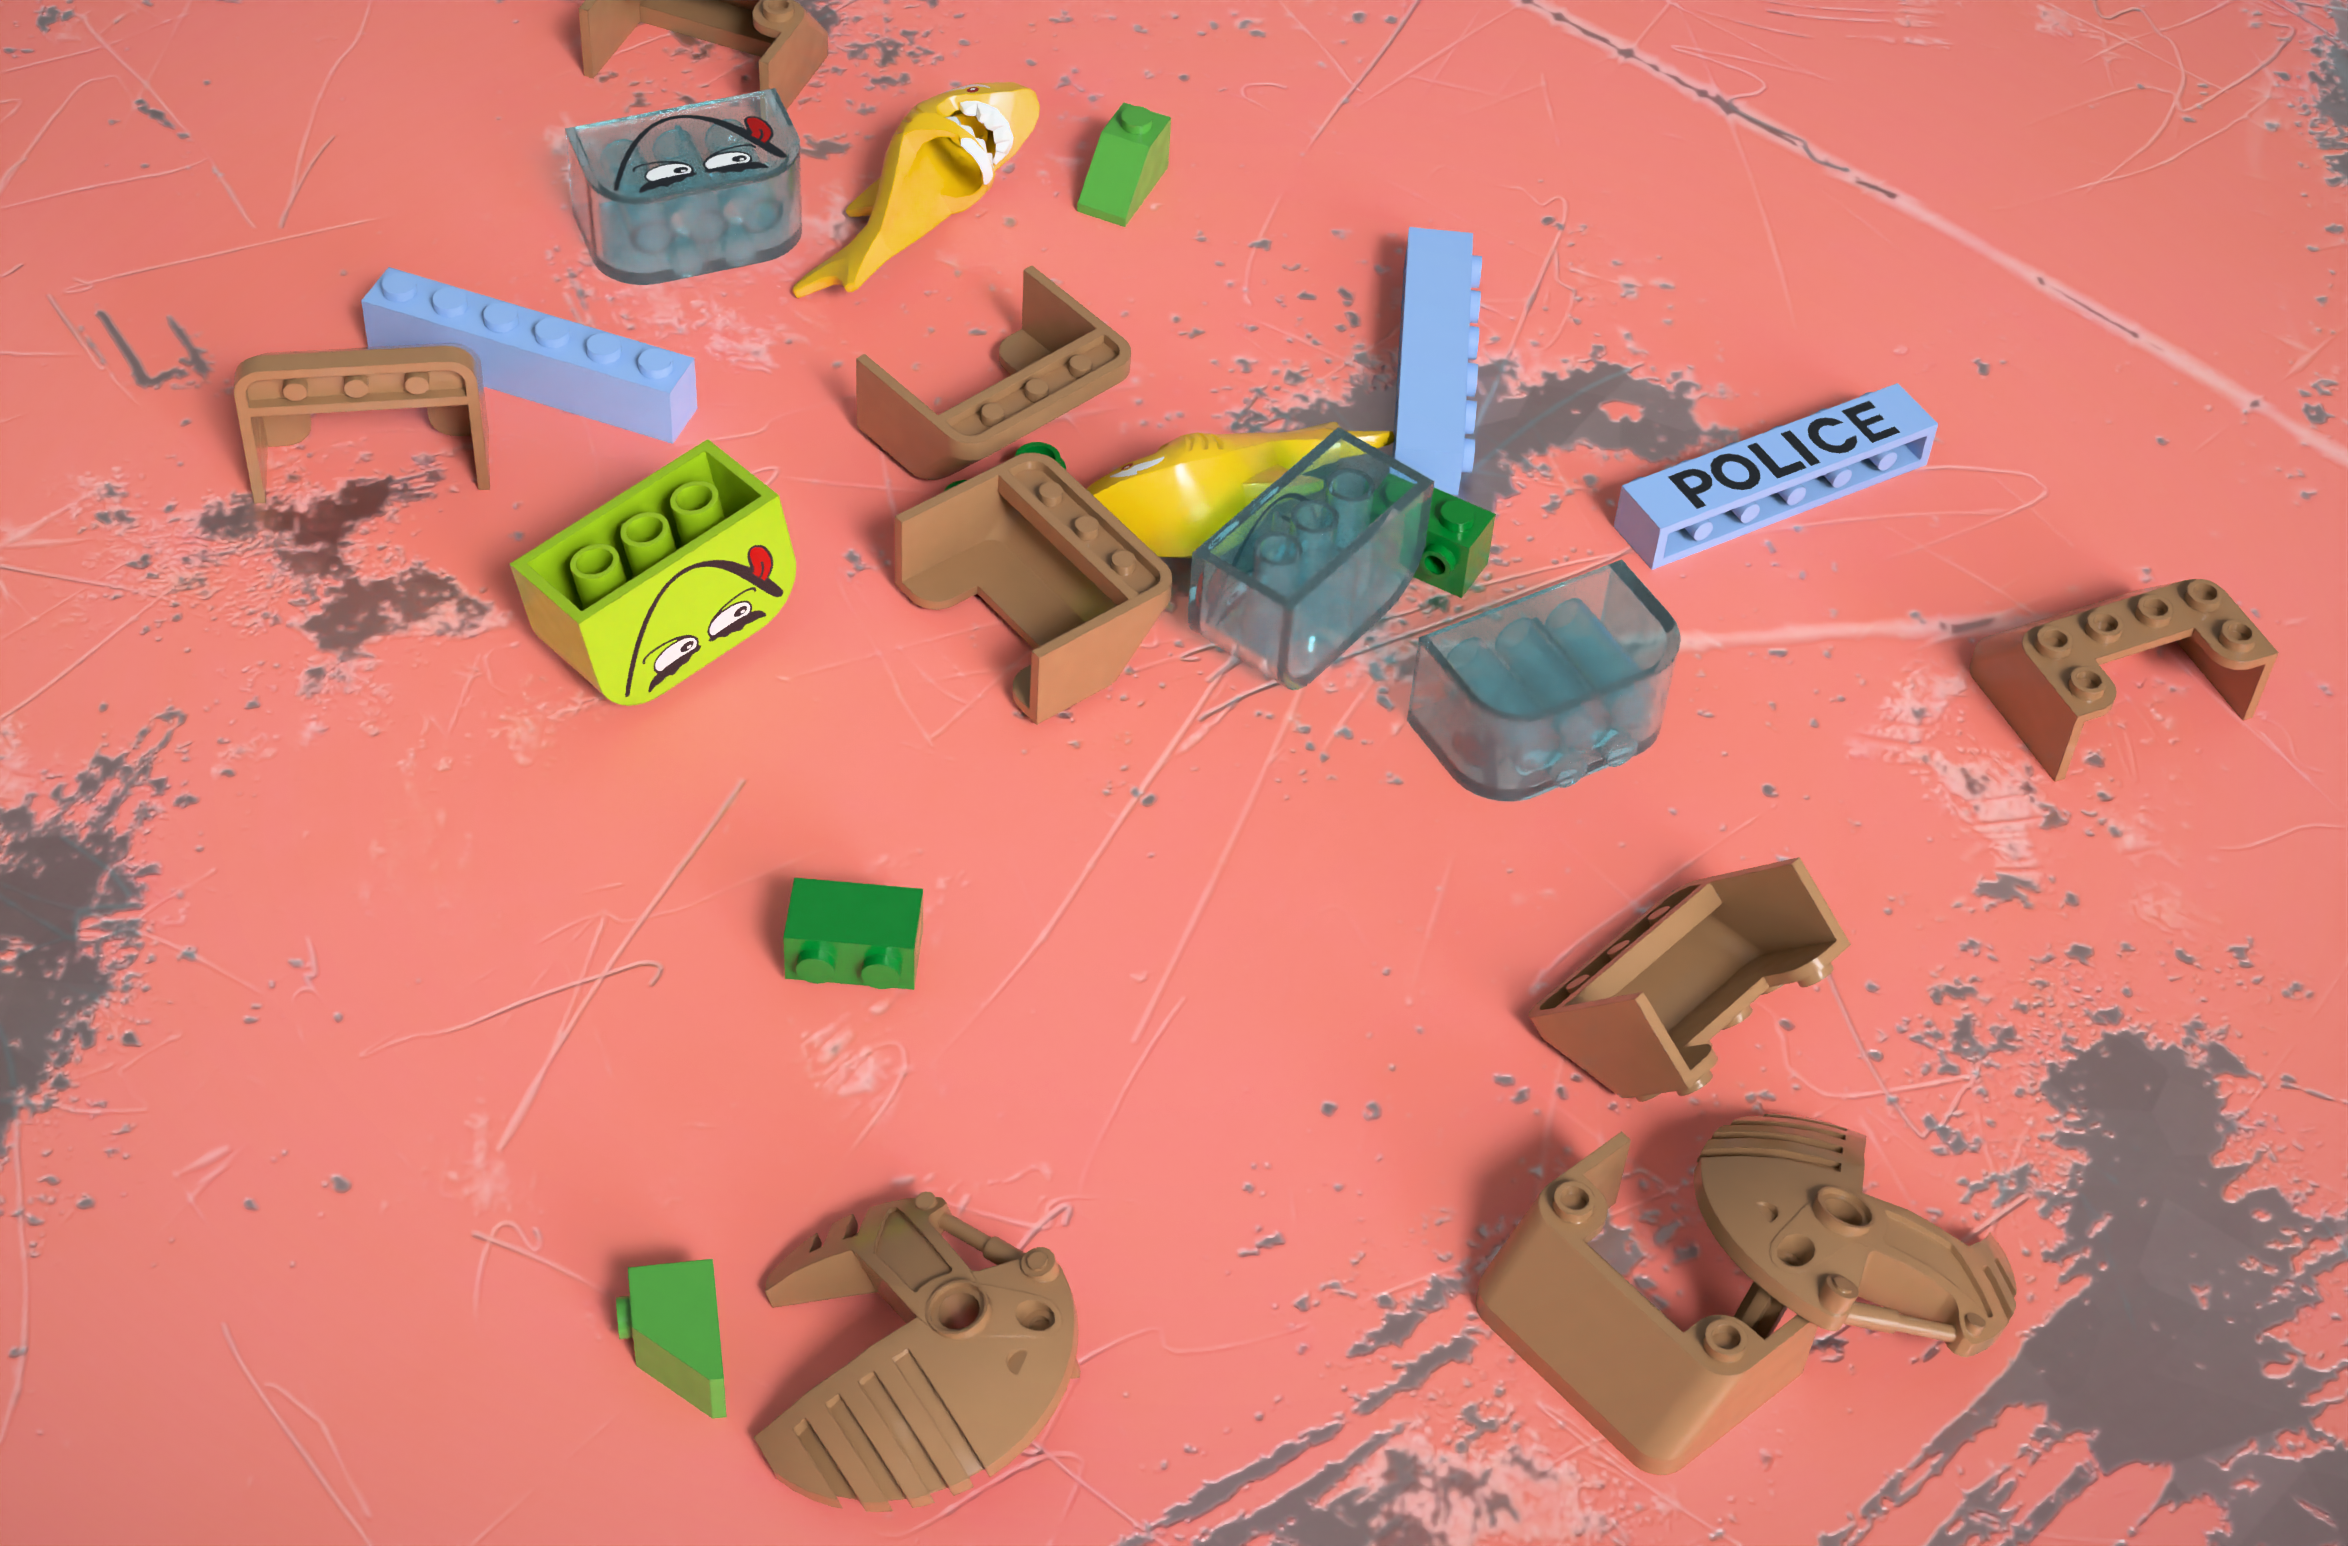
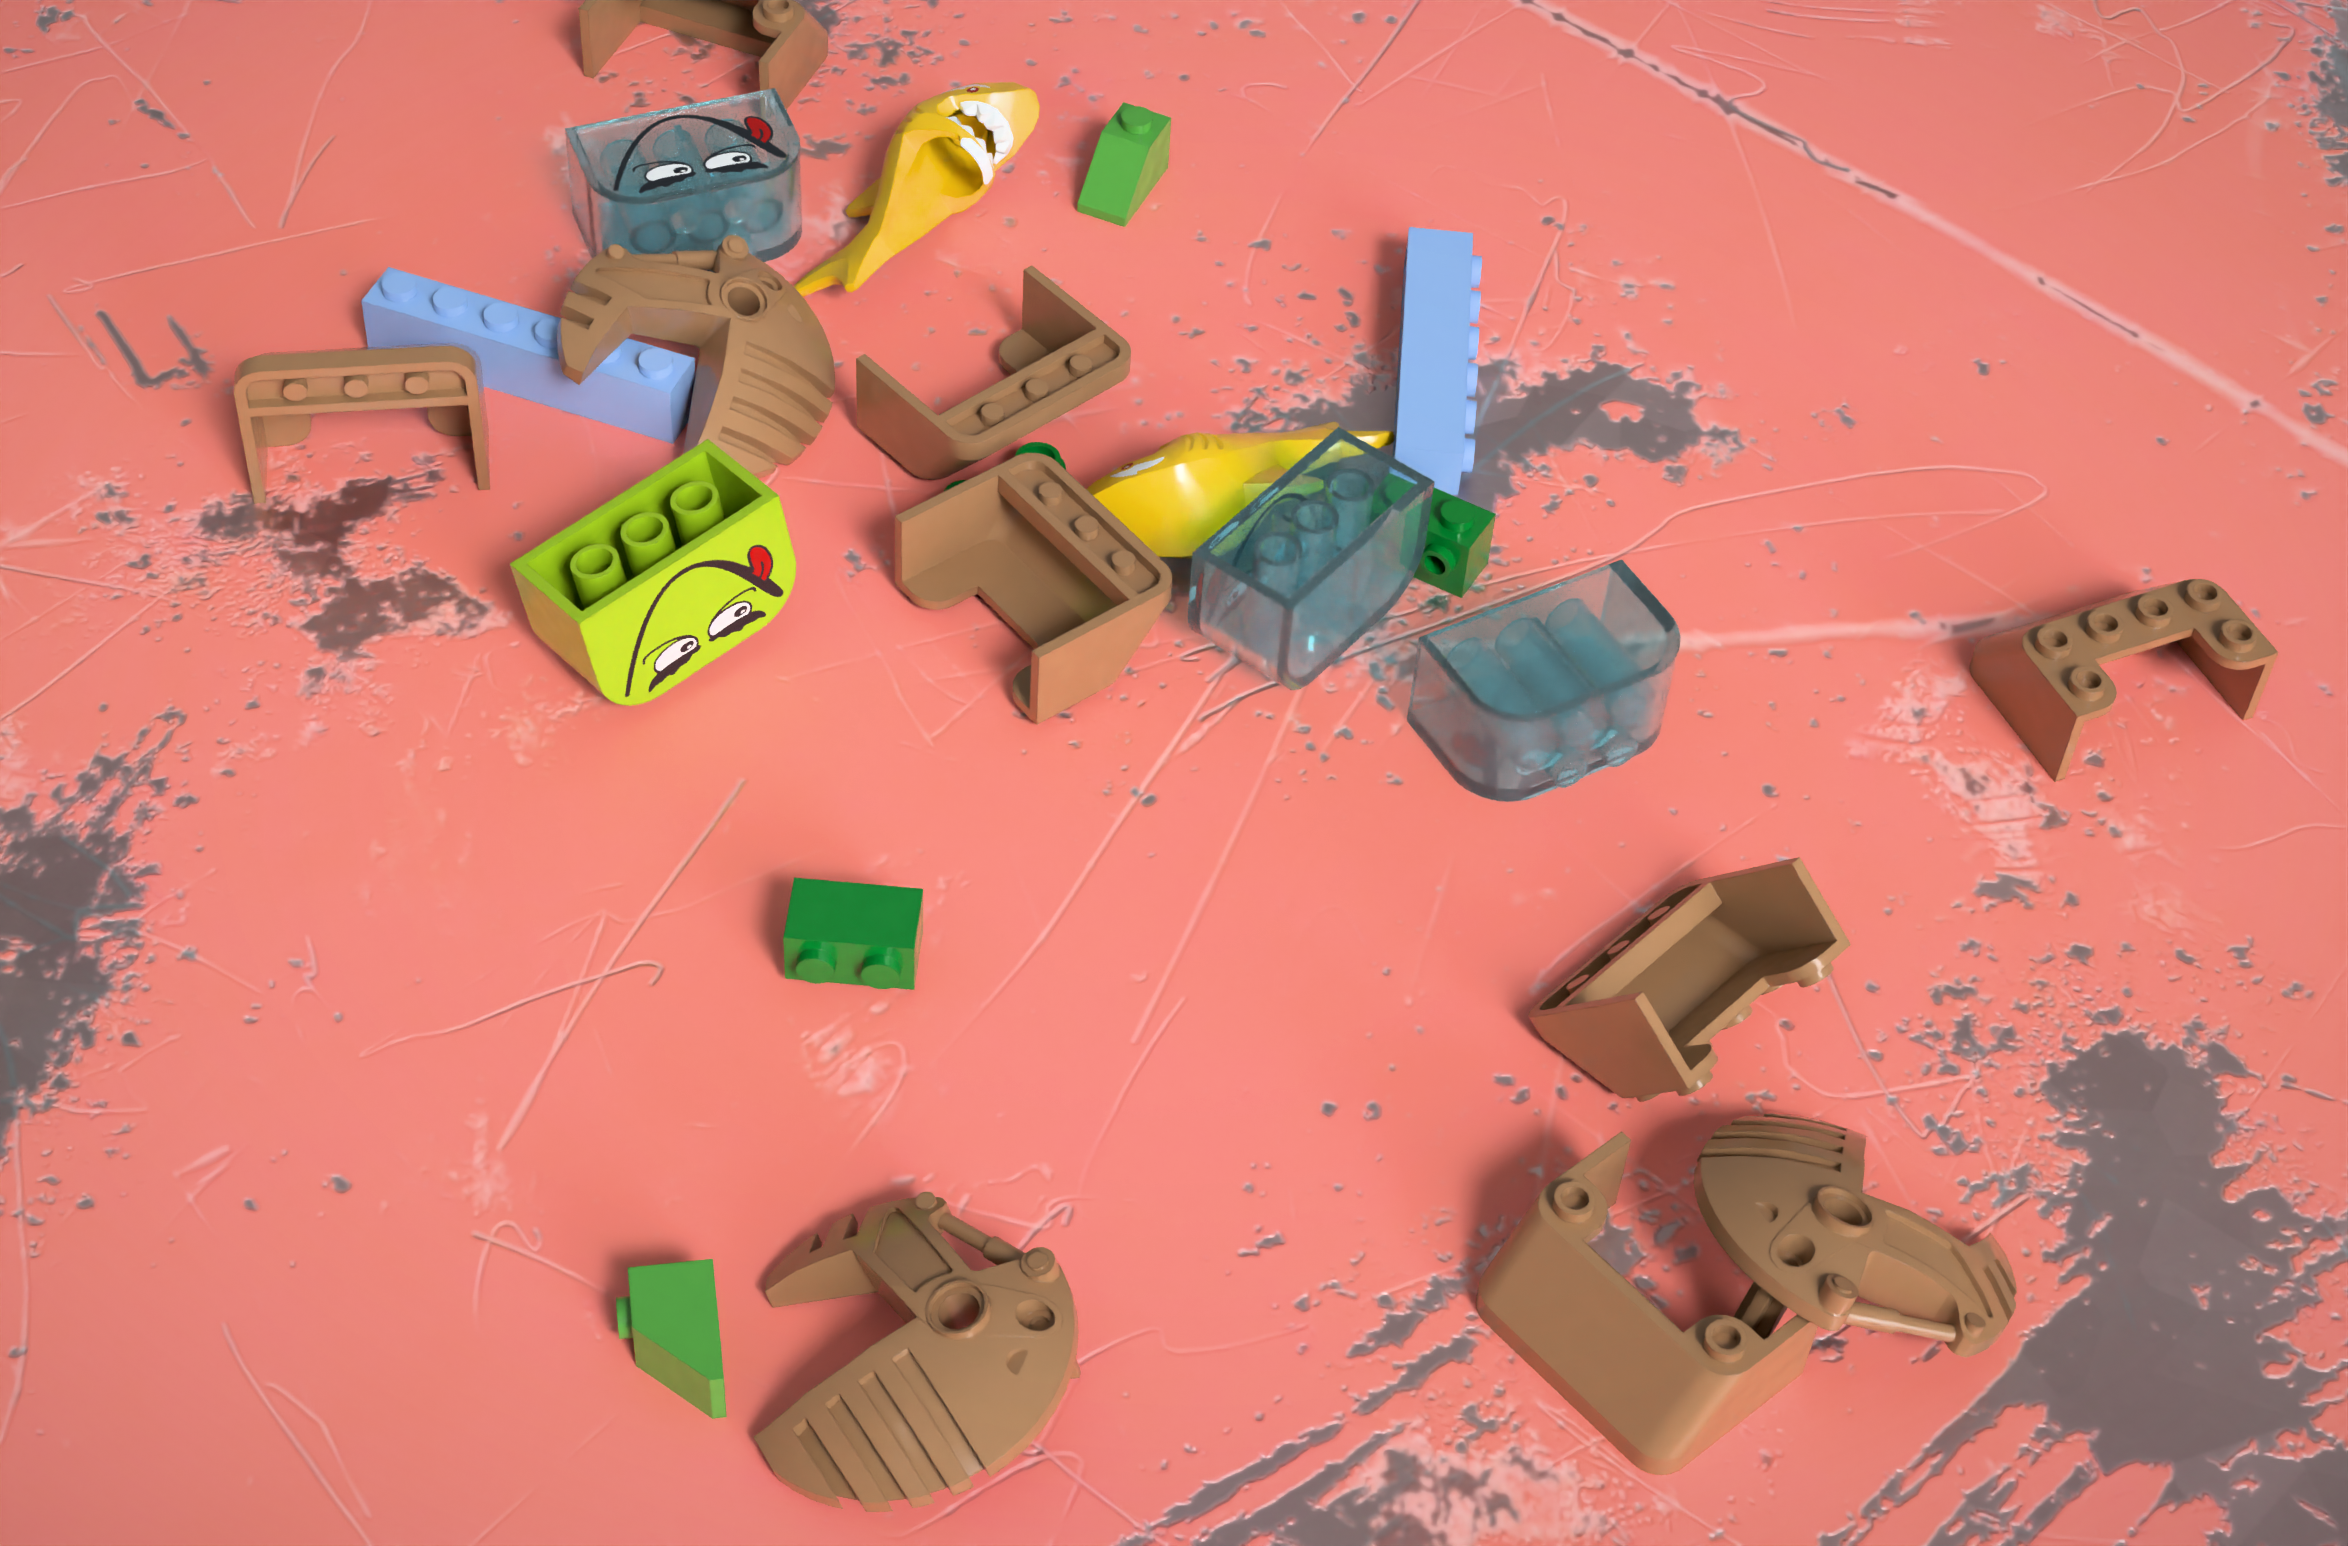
(759, 343): none -> medium nougat piece
(1774, 475): light blue brick -> none

